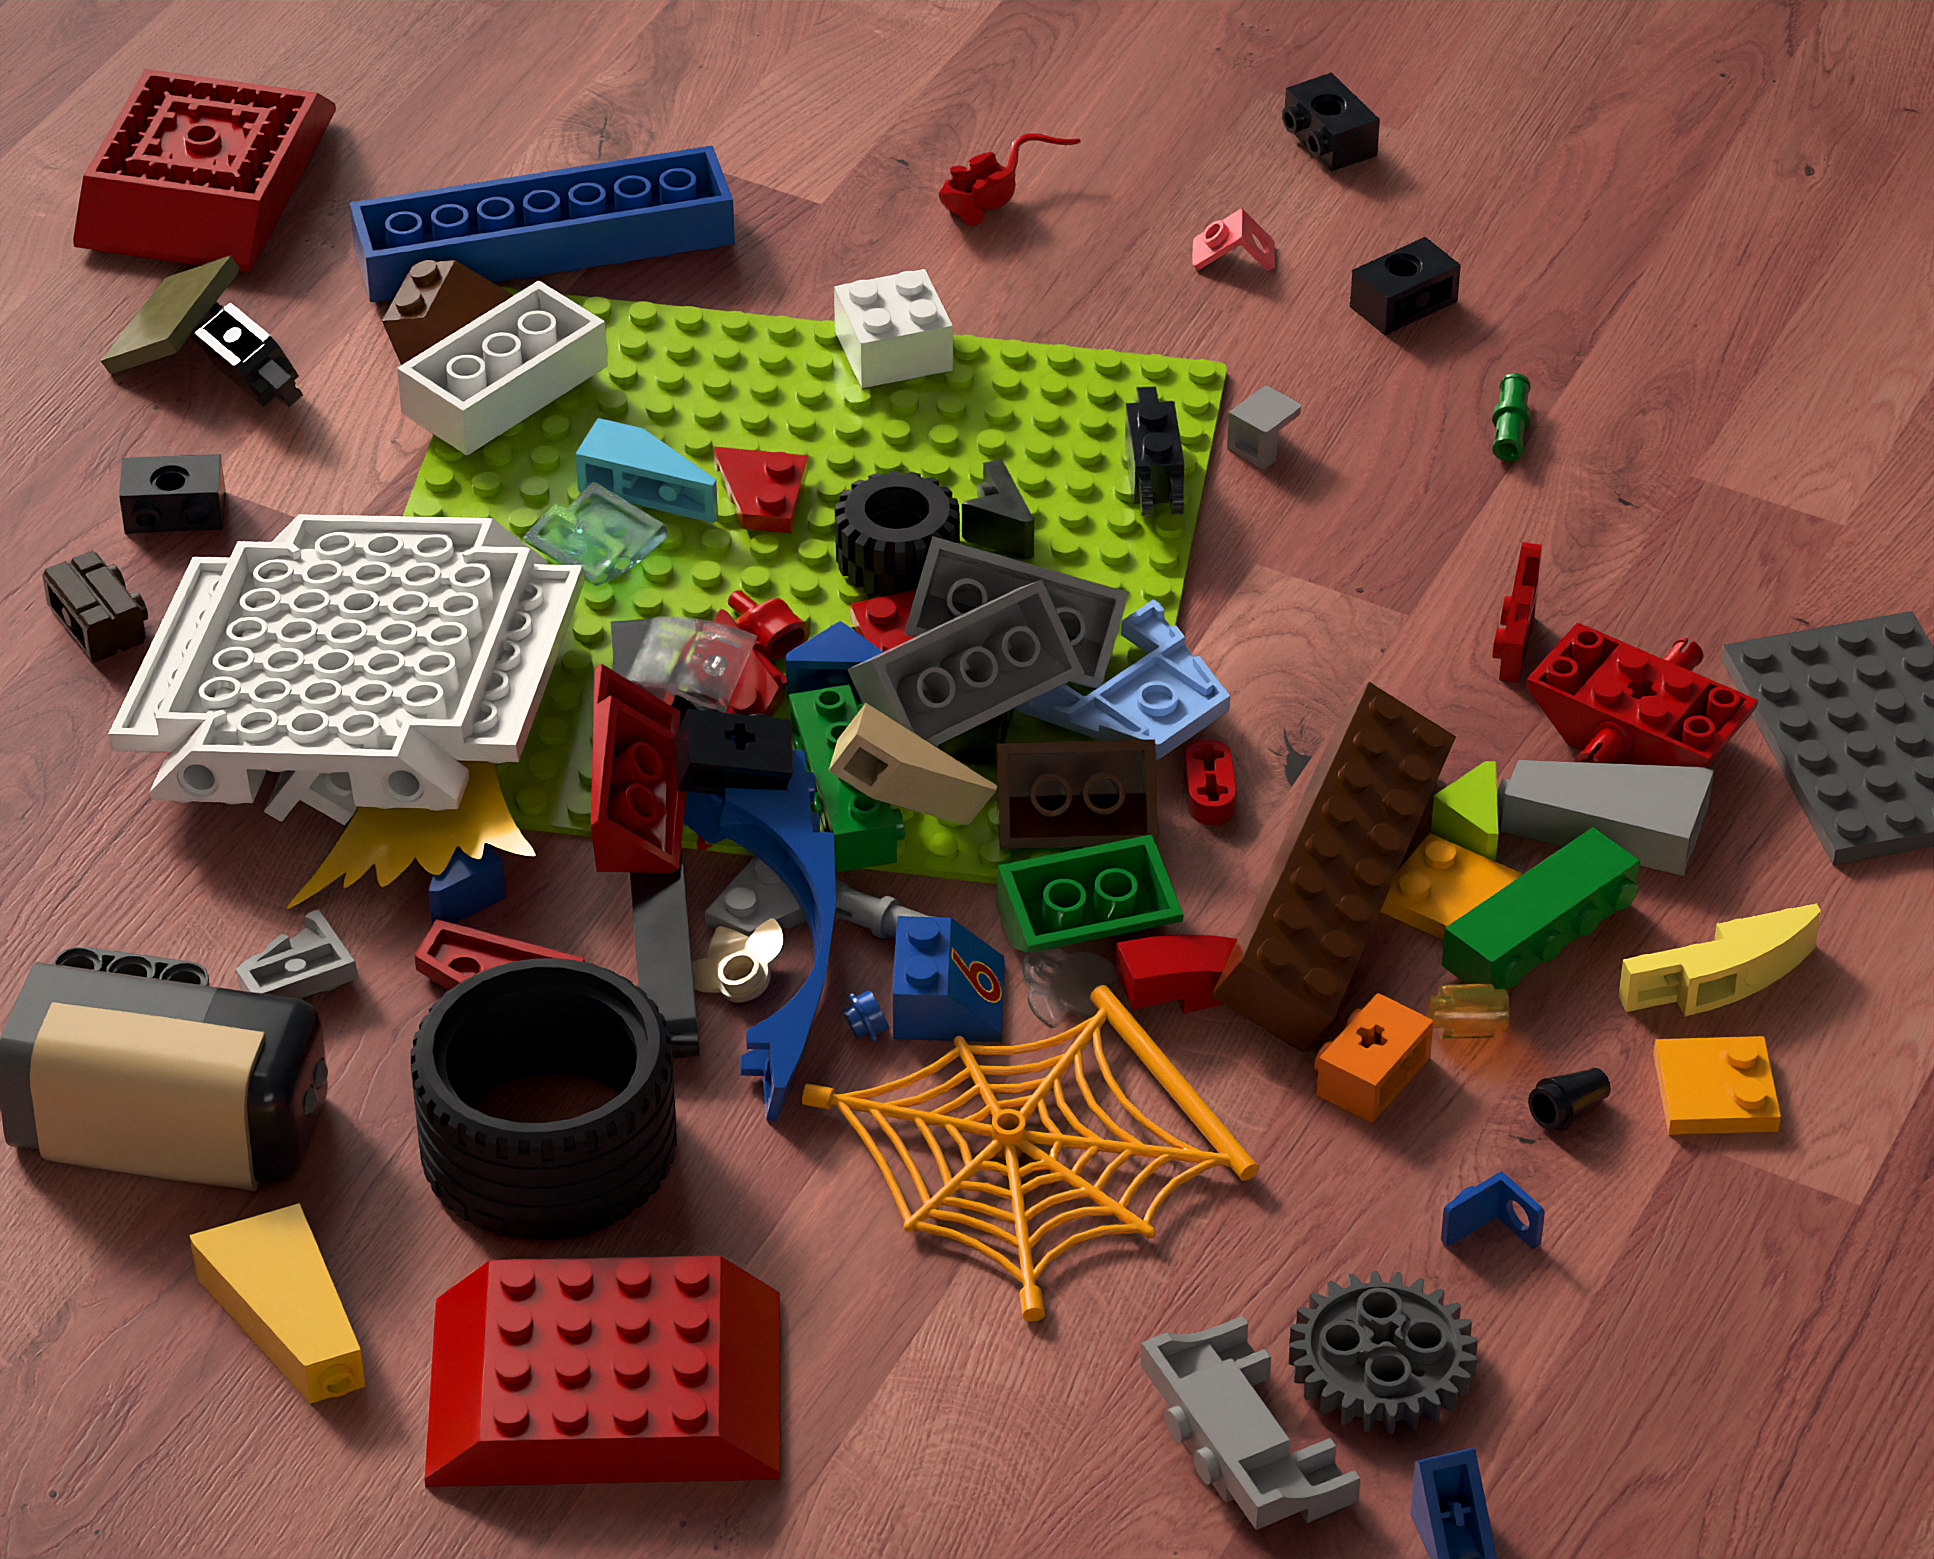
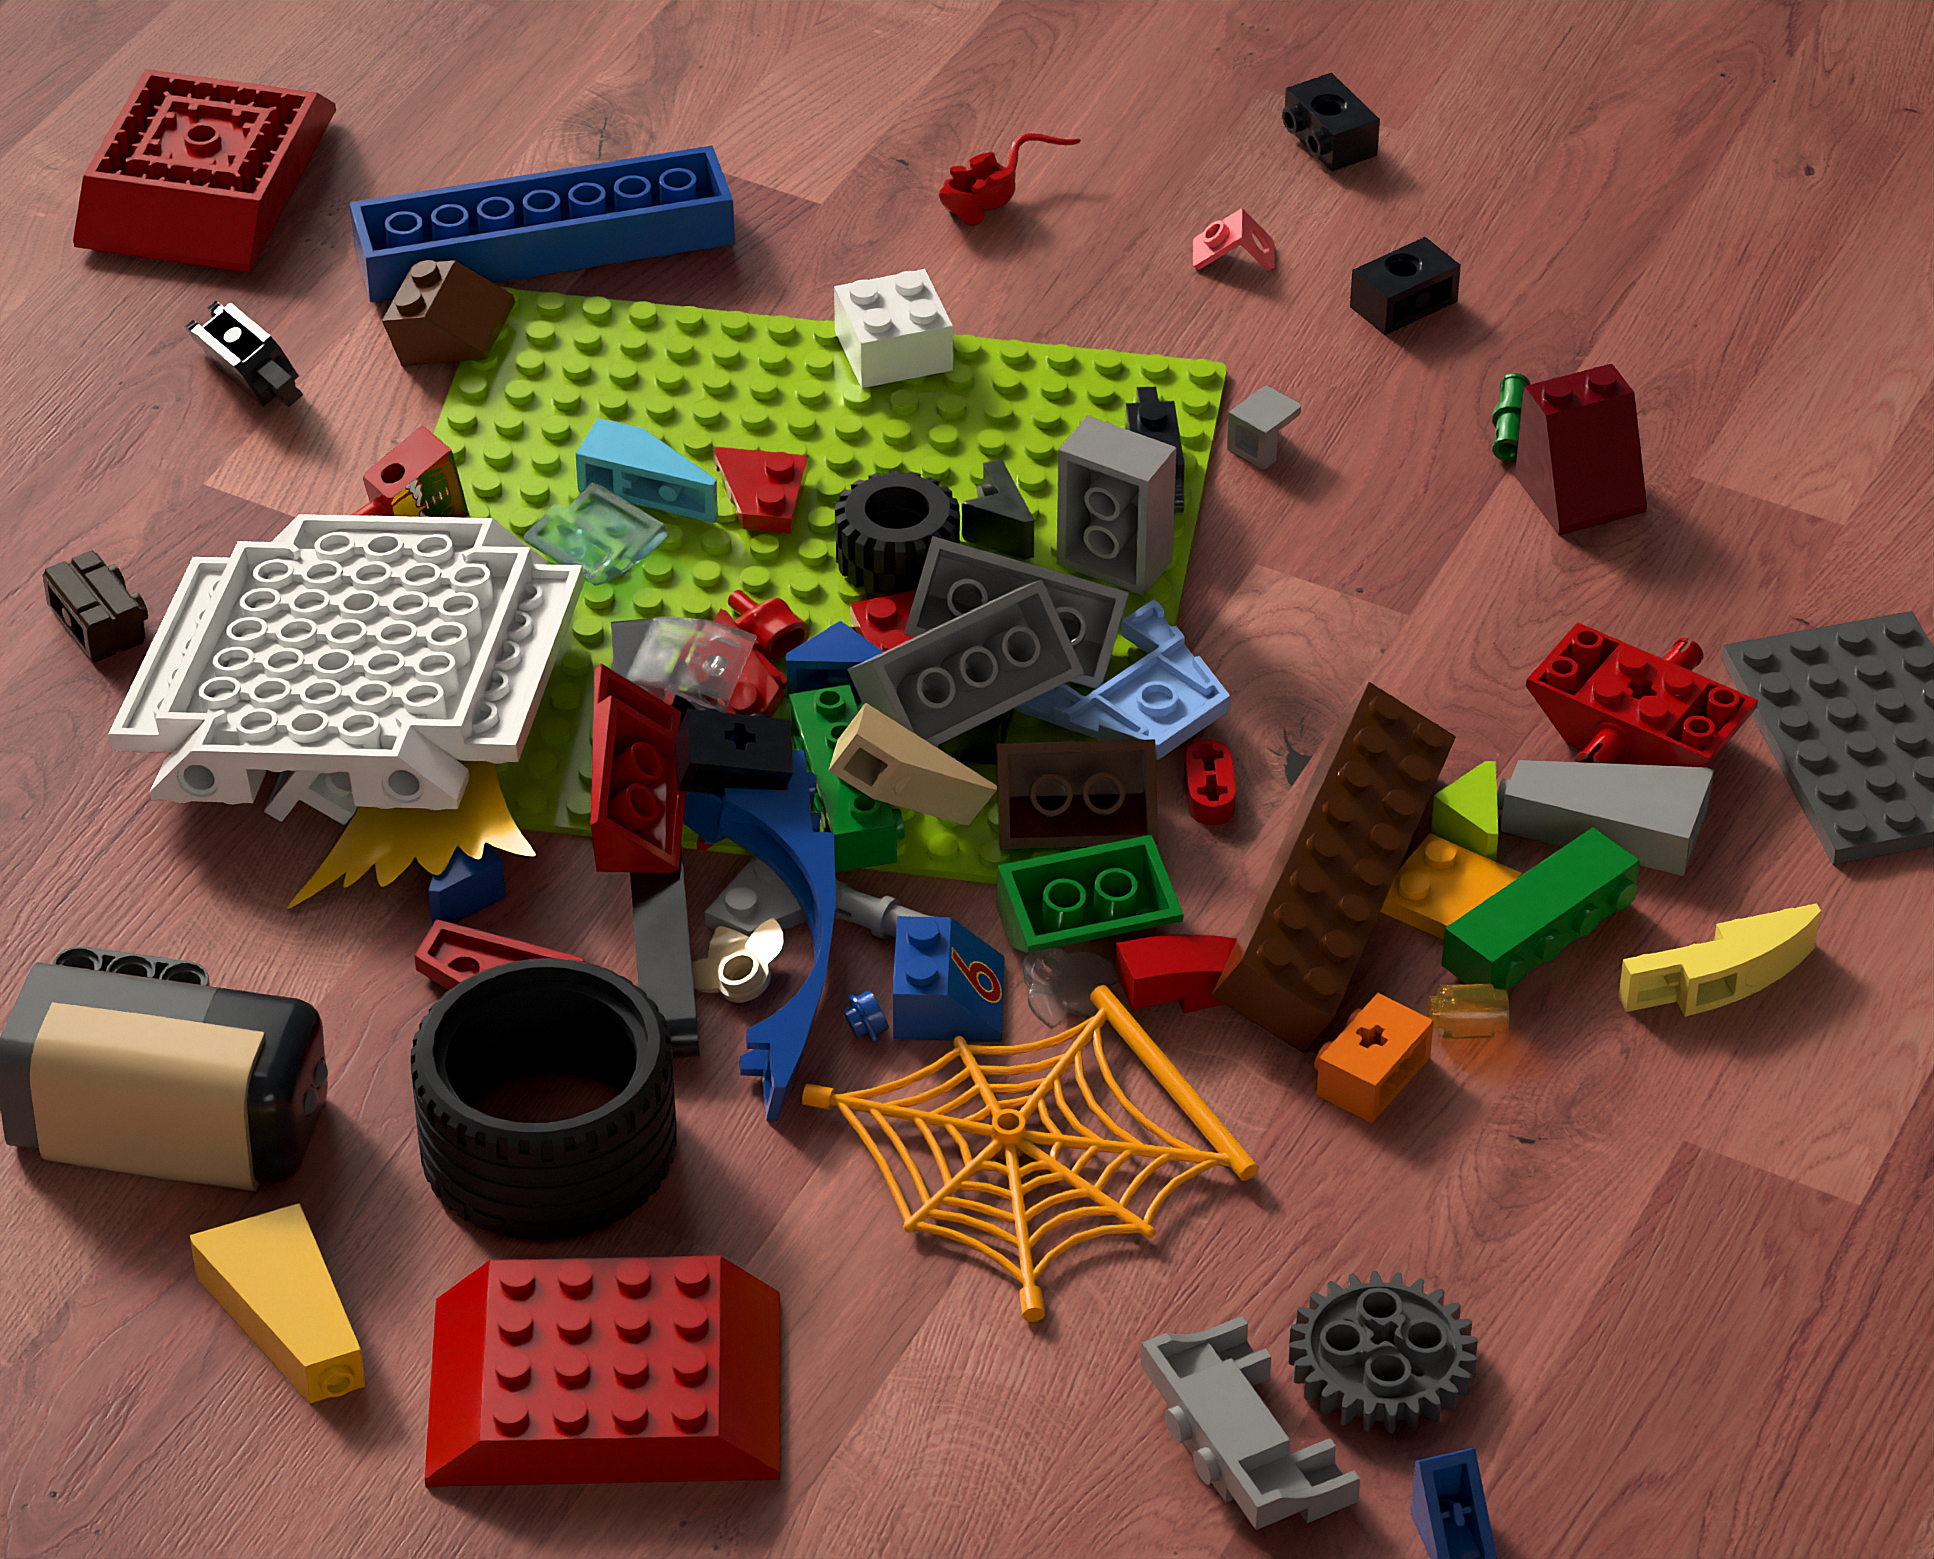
(170, 315): olive tile -> none
(172, 493): black brick -> none
(299, 966): light grey wing -> none
(415, 481): none -> torso
(502, 367): white brick -> none
(1115, 505): none -> light grey brick
(1489, 1200): blue bracket -> none
(1518, 615): red wing -> none
(1566, 1098): black cone -> none
(1581, 449): none -> dark red slope
(1716, 1085): light orange plate -> none

